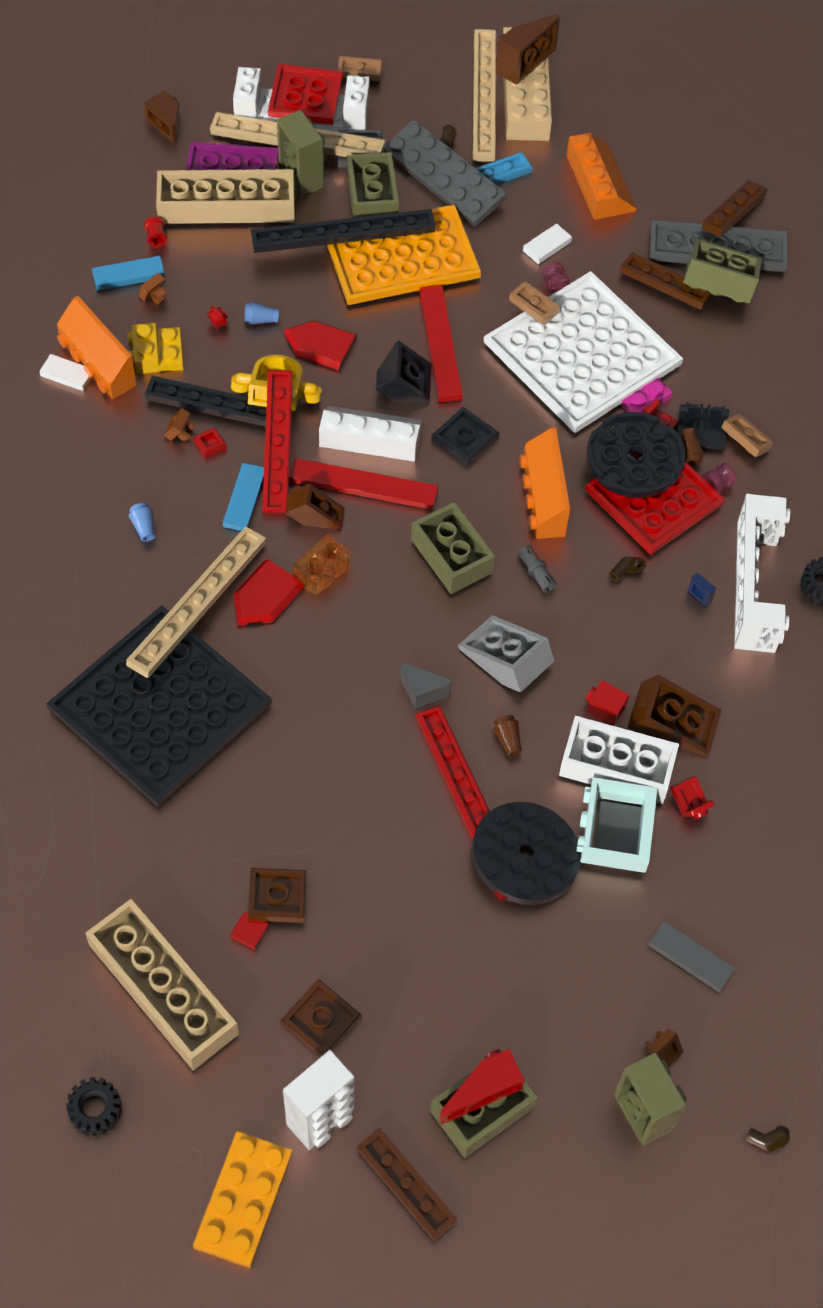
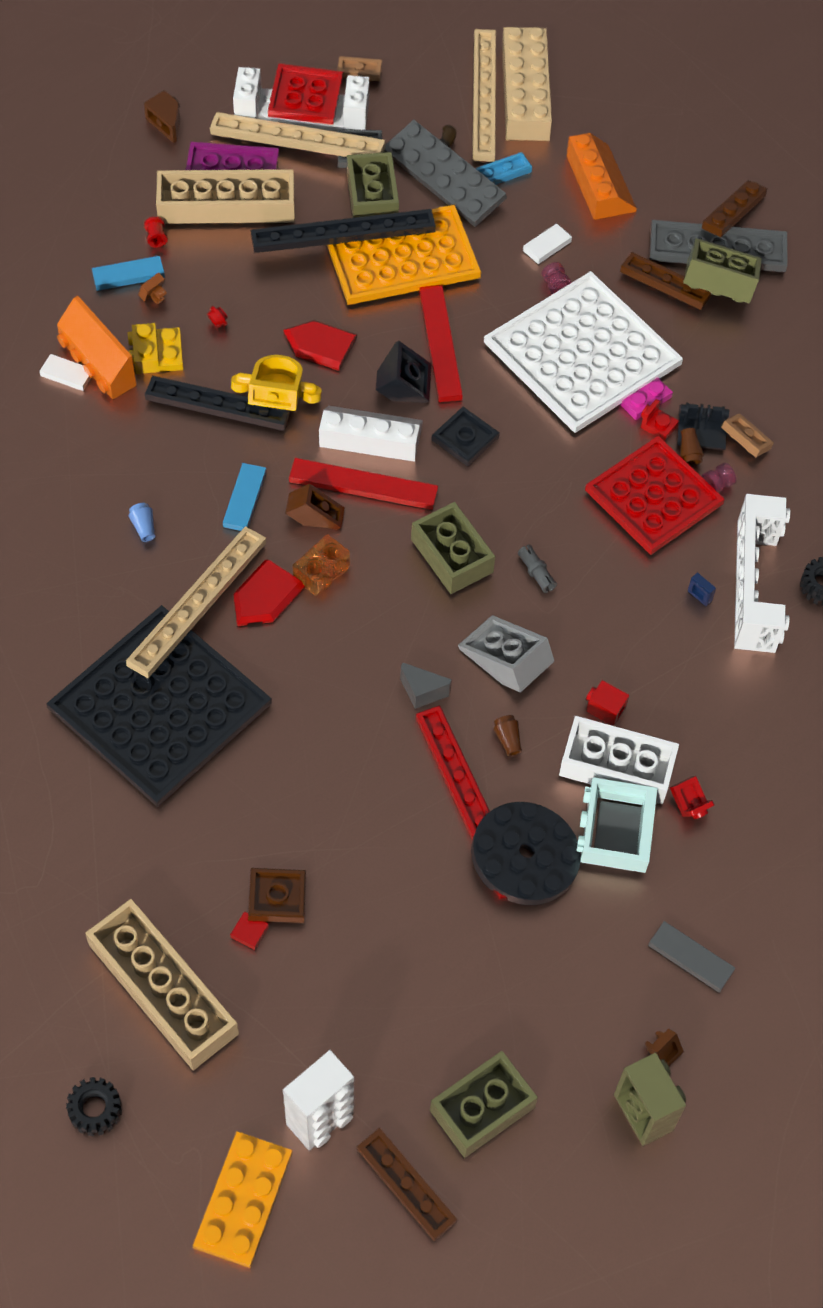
(177, 425): dark orange tile -> none
(210, 443): red tile -> none
(259, 313): medium blue cone -> none
(277, 442): red tile -> none
(302, 150): olive brick -> none
(321, 1018): reddish brown tile -> none
(490, 1081): red slope -> none
(526, 48): reddish brown slope -> none
(534, 303): medium nougat plate -> none
(545, 486): orange slope -> none
(621, 473): black plate -> none
(627, 565): dark brown arm -> none
(674, 715): reddish brown slope -> none
(770, 1141): dark brown arm -> none

